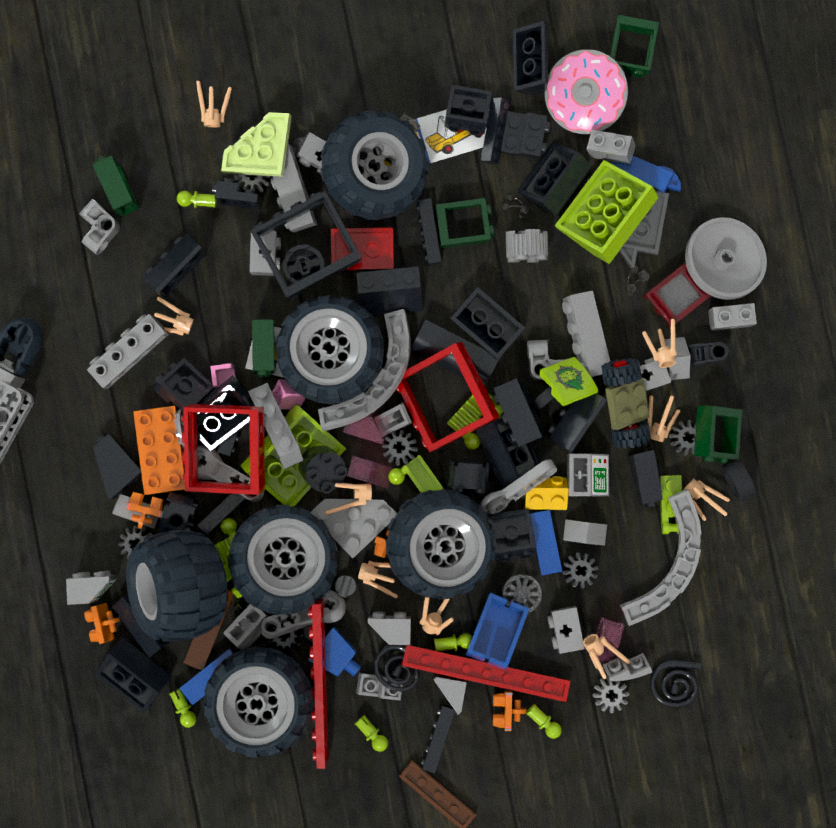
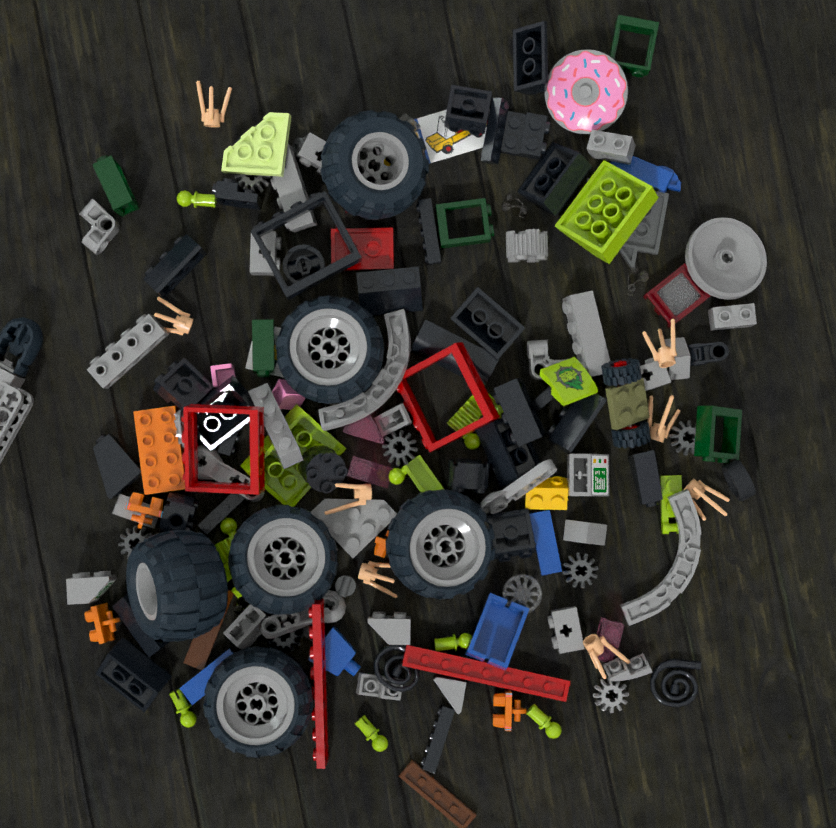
(433, 622): light nougat plant -> none

